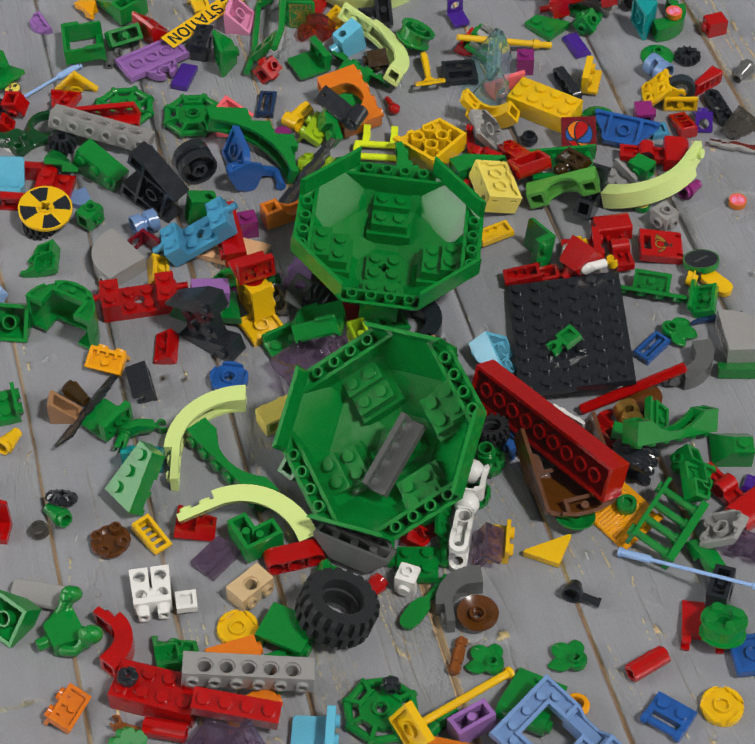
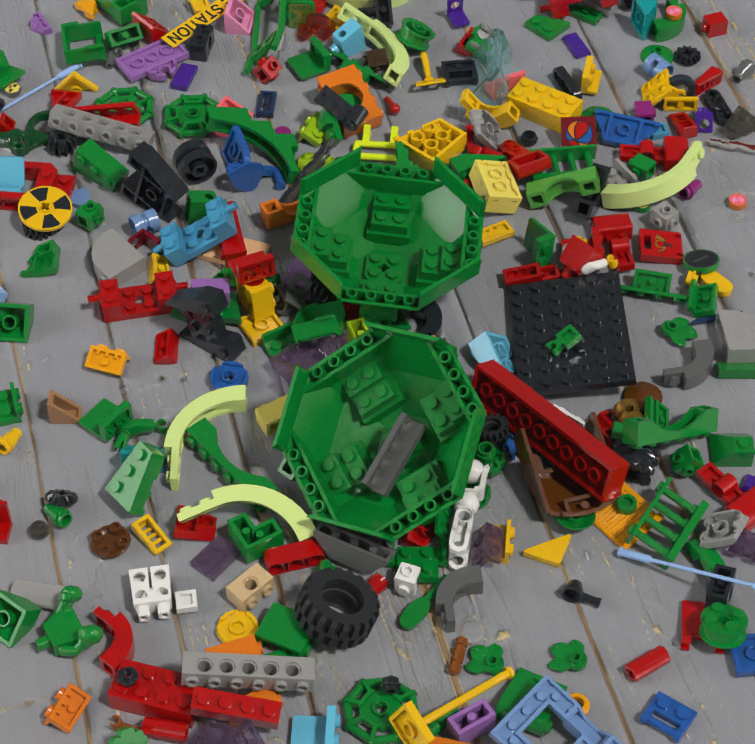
(15, 104): red brick -> none
(59, 160): green slope -> none
(67, 303): green cylinder -> none
(75, 392): dark brown cone -> none
(89, 407): black sword -> none
(141, 382): black hinge -> none
(170, 653): green slope -> none
(224, 52): green slope -> none
(248, 223): magenta brick -> none
(295, 119): yellow piece -> none
(477, 606): reddish brown dish -> none
(525, 61): magenta brick -> none
(534, 43): yellow bar -> none
(571, 159): dark brown plate -> none
(586, 22): green brick -> none
(626, 391): red axle -> none
(659, 345): blue tile -> none
(696, 481): green slope -> none
(722, 706): yellow tile -> none

